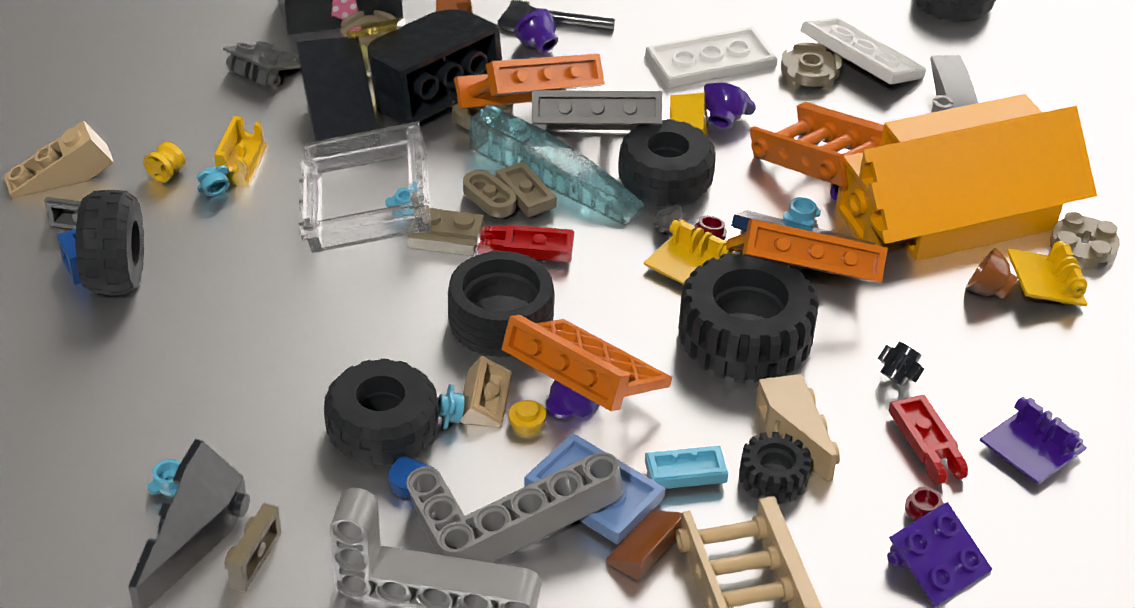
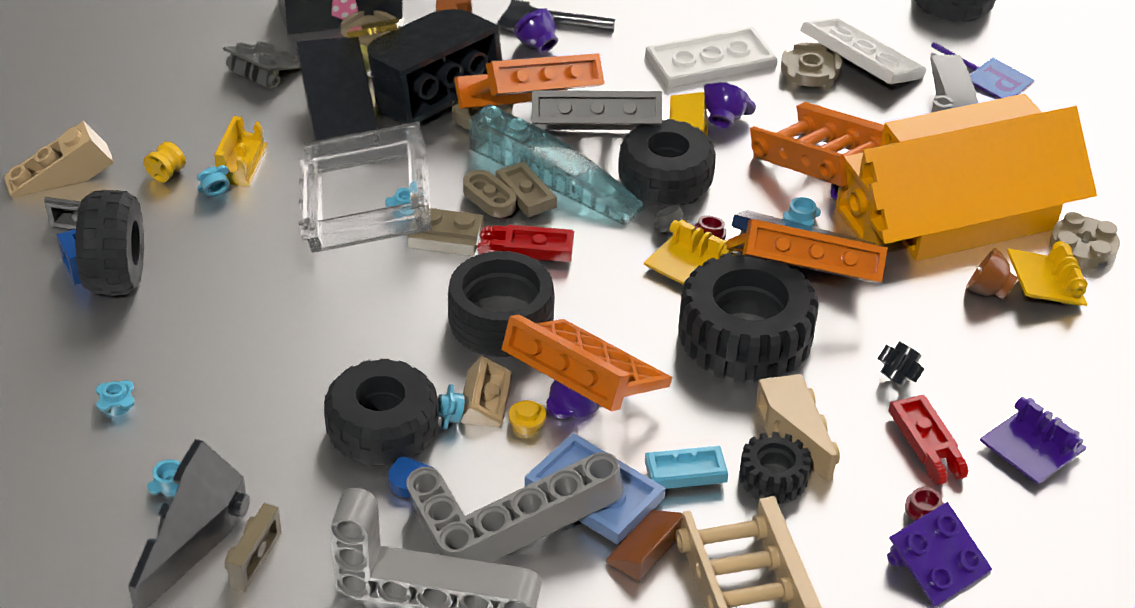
(115, 397): none -> medium azure plate
(994, 76): none -> piece

